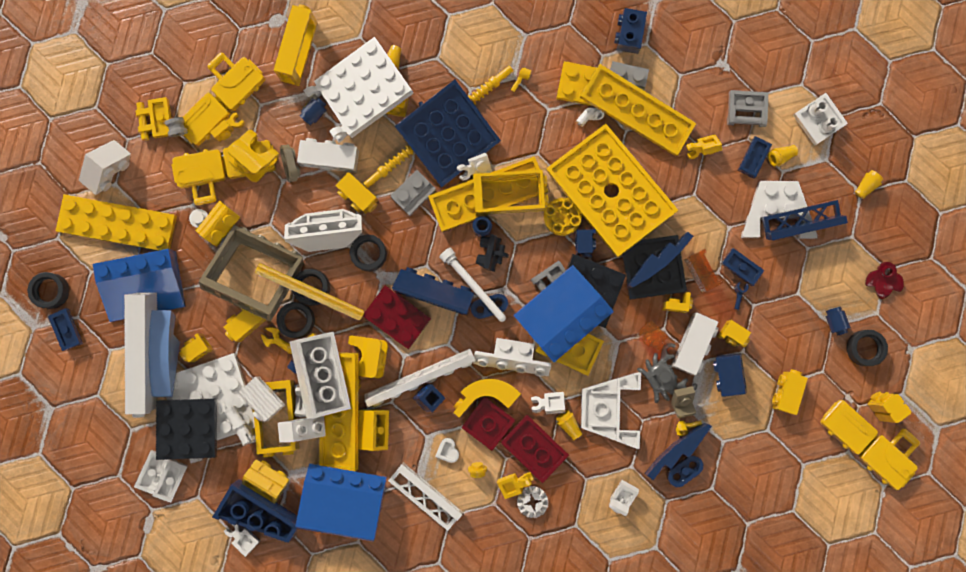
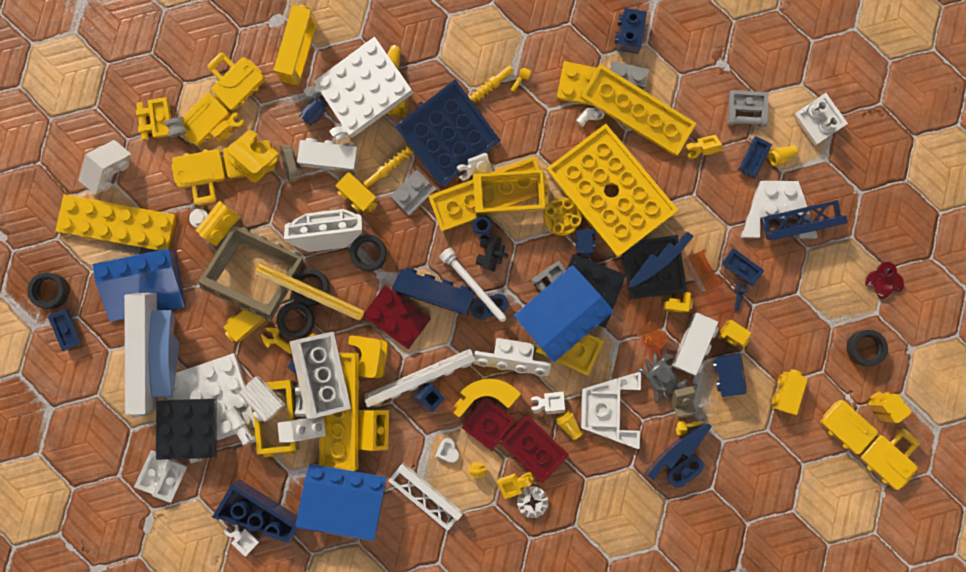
(195, 348): yellow brick -> none
(265, 480): yellow brick -> none
(623, 497): white bracket -> none
(837, 321): dark blue brick -> none
(868, 184): yellow cone -> none

